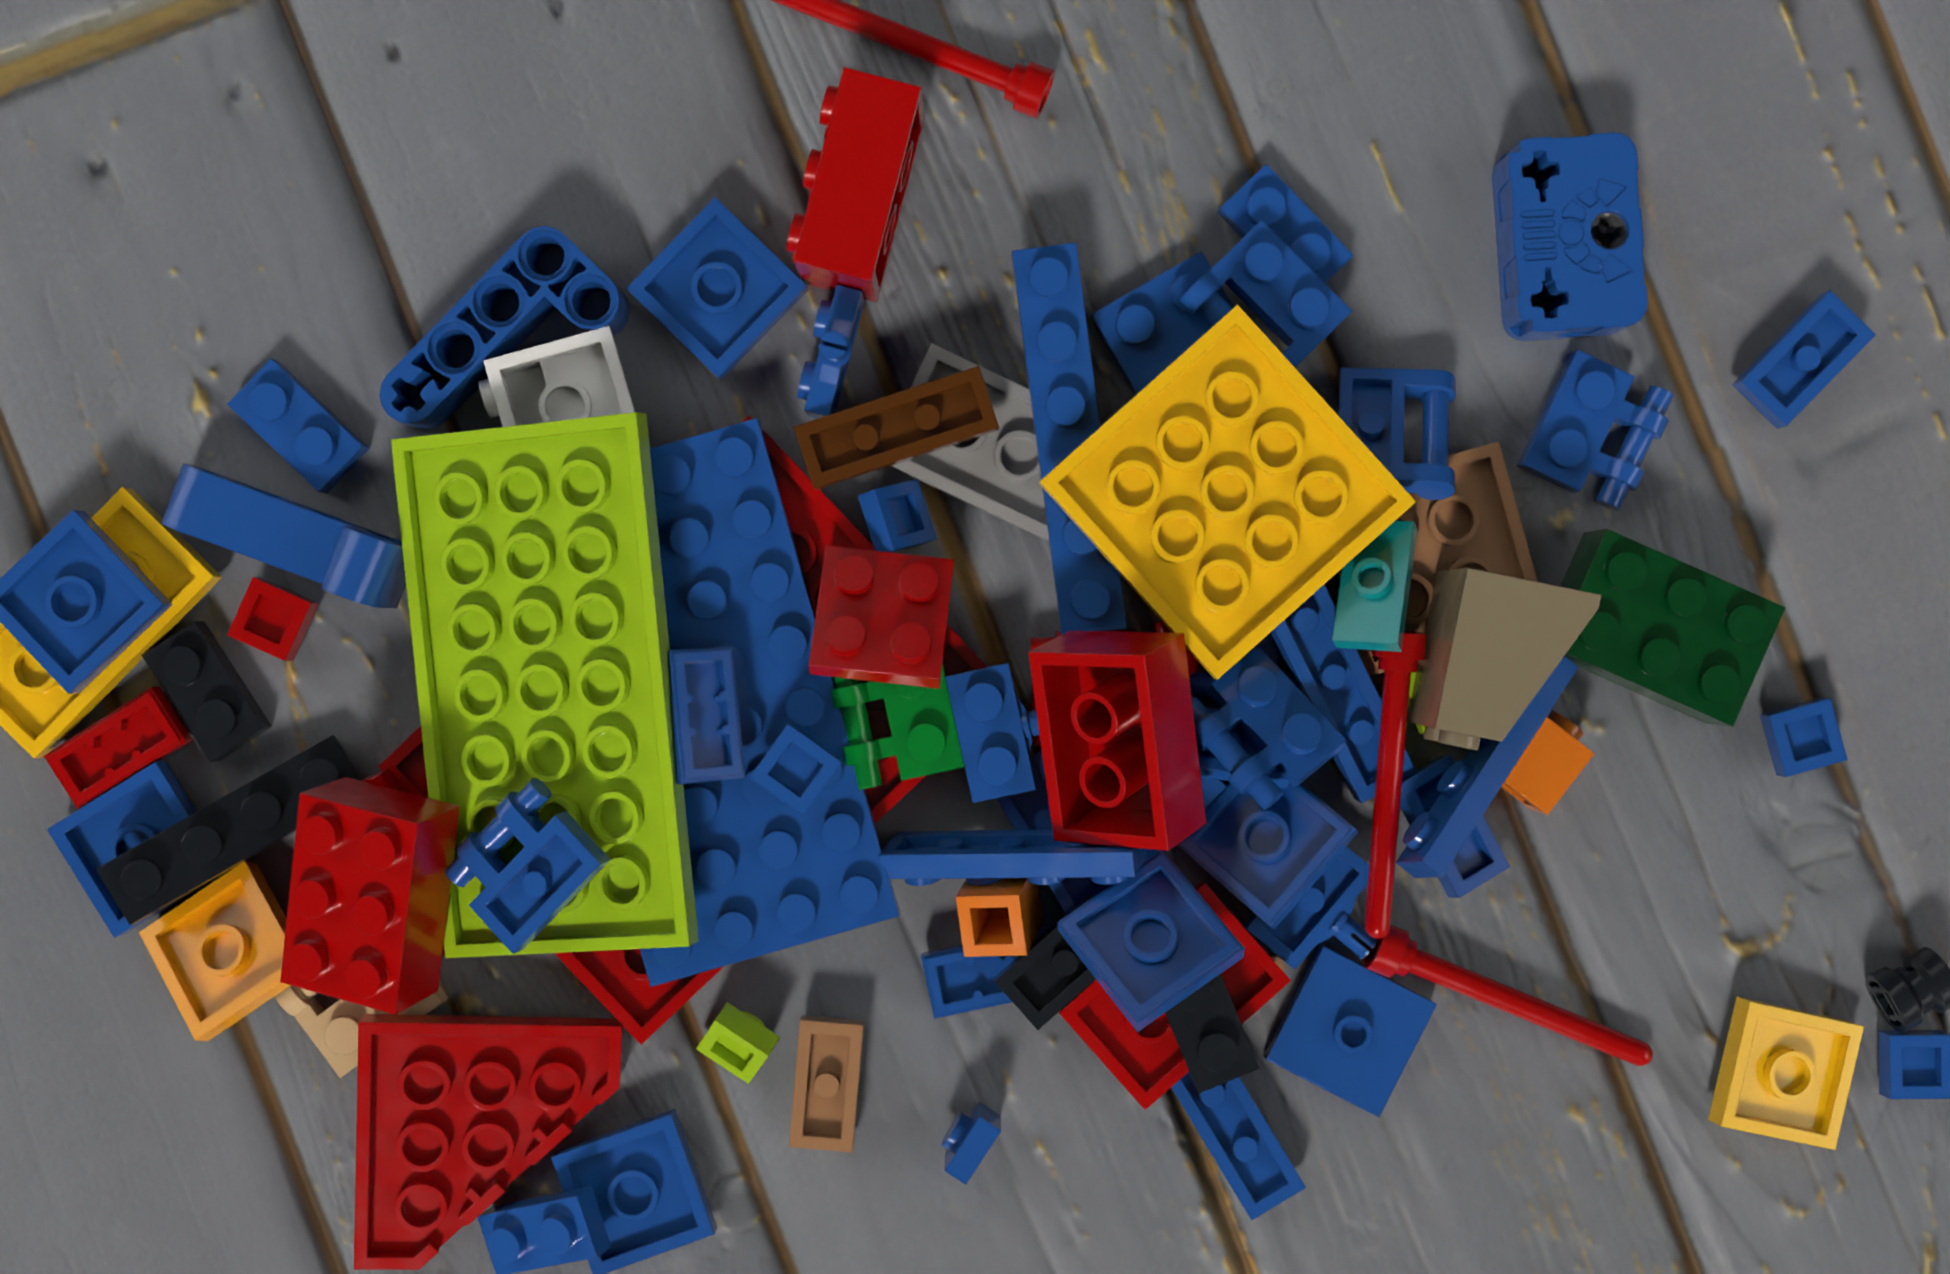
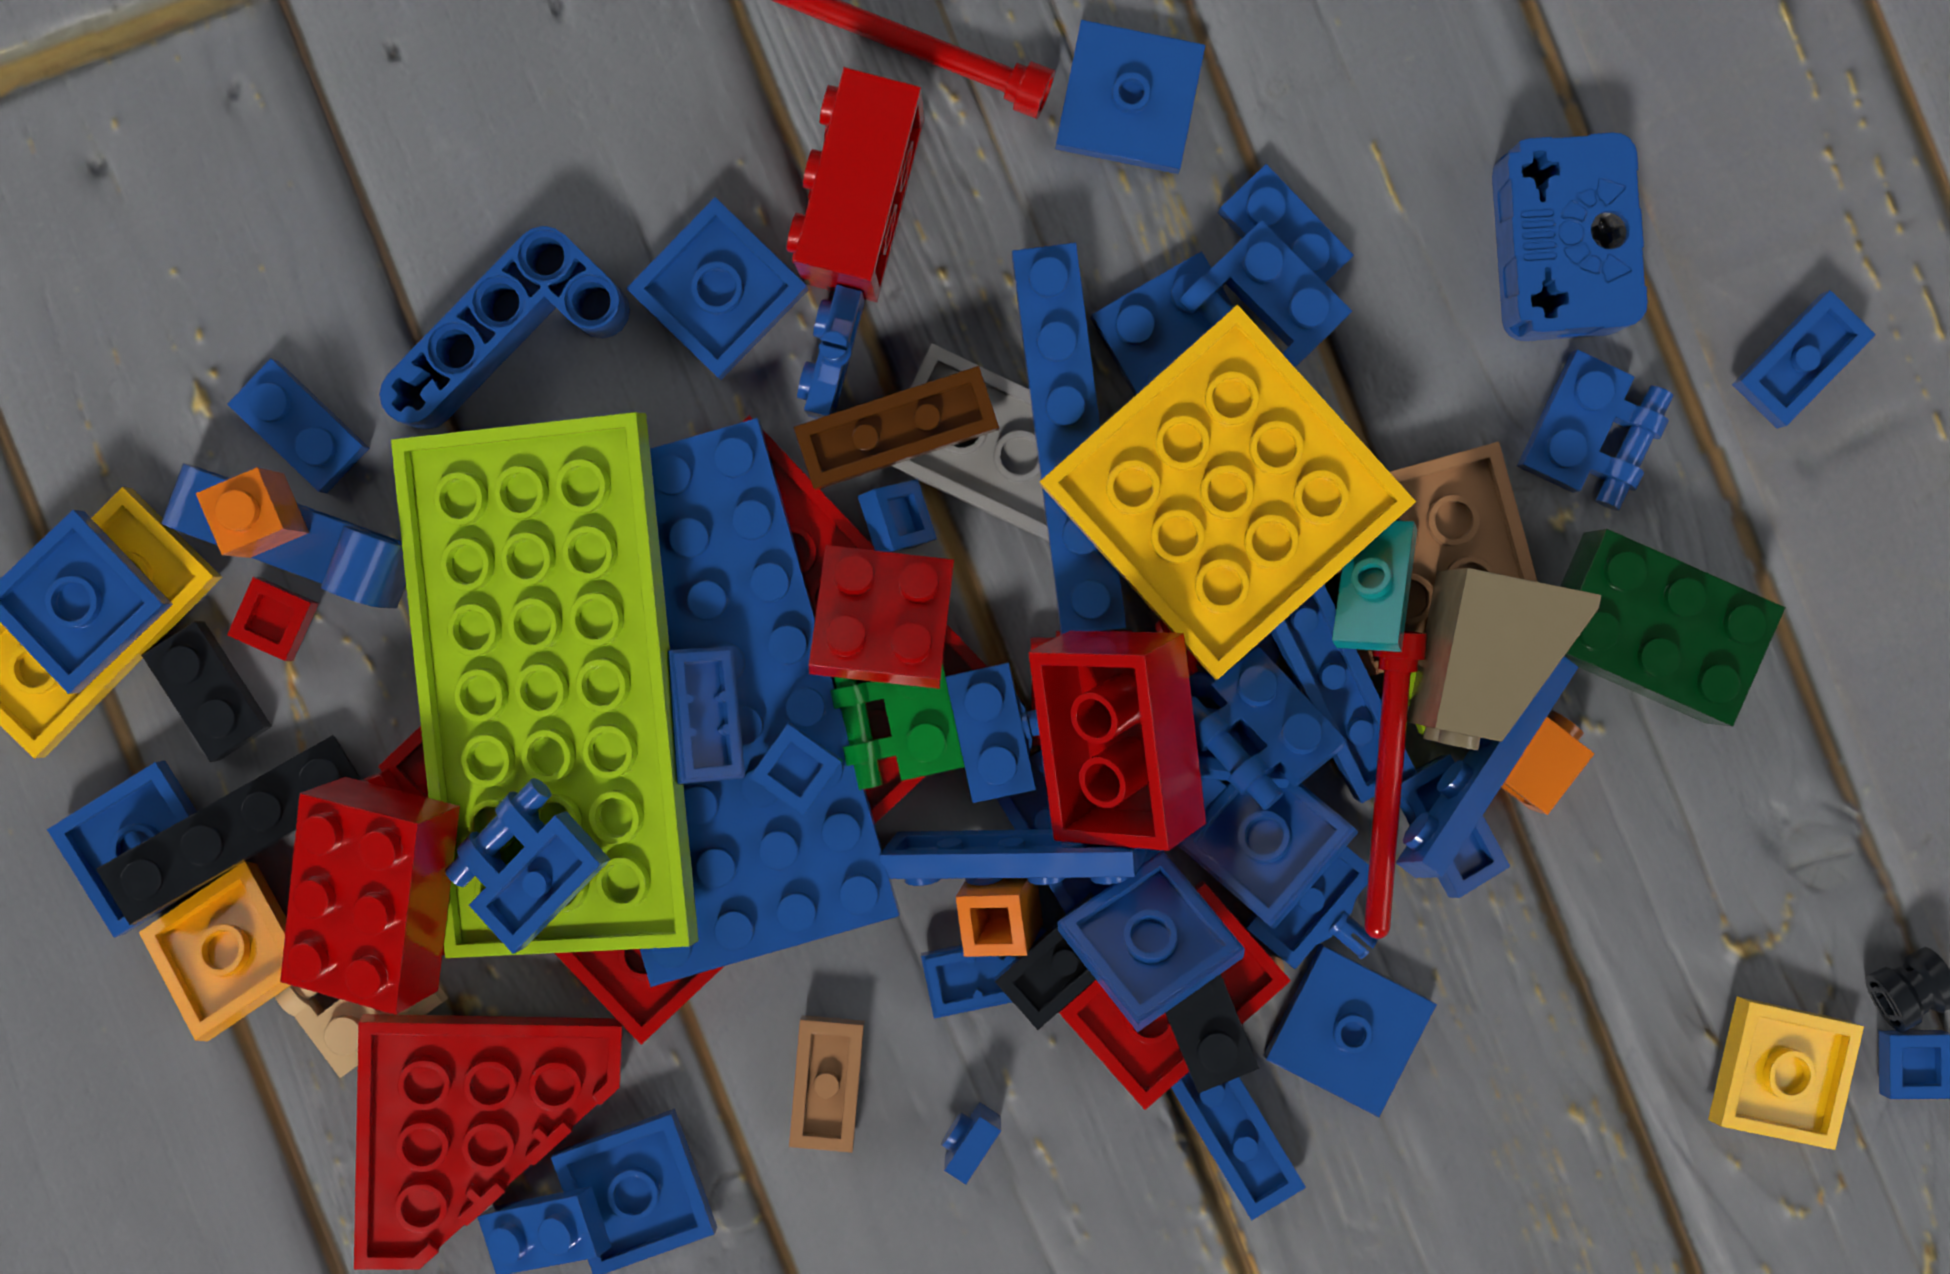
(118, 746): red plate -> none
(252, 513): none -> orange brick
(557, 381): white plate -> none
(738, 1042): lime plate -> none
(1130, 97): none -> blue plate
(1374, 410): blue plate -> none
(1400, 955): red piece -> none
(1803, 737): blue plate -> none

